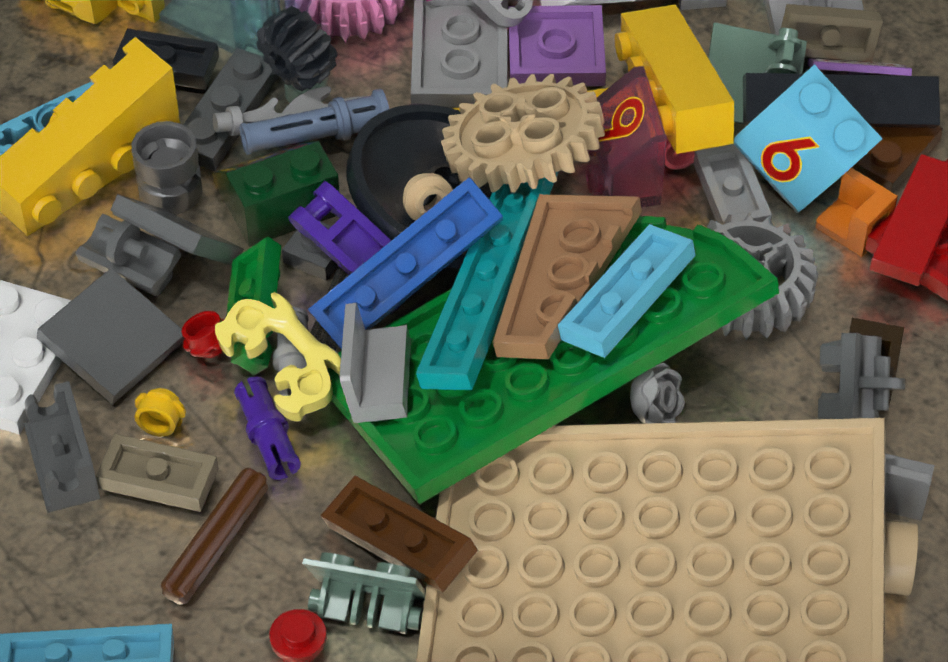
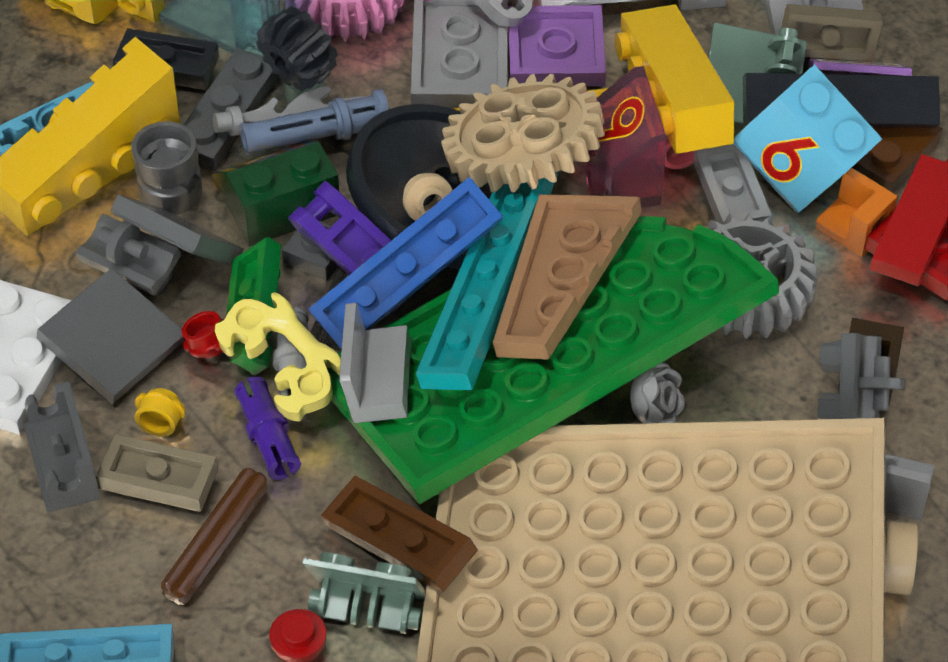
(626, 290): medium azure plate -> none

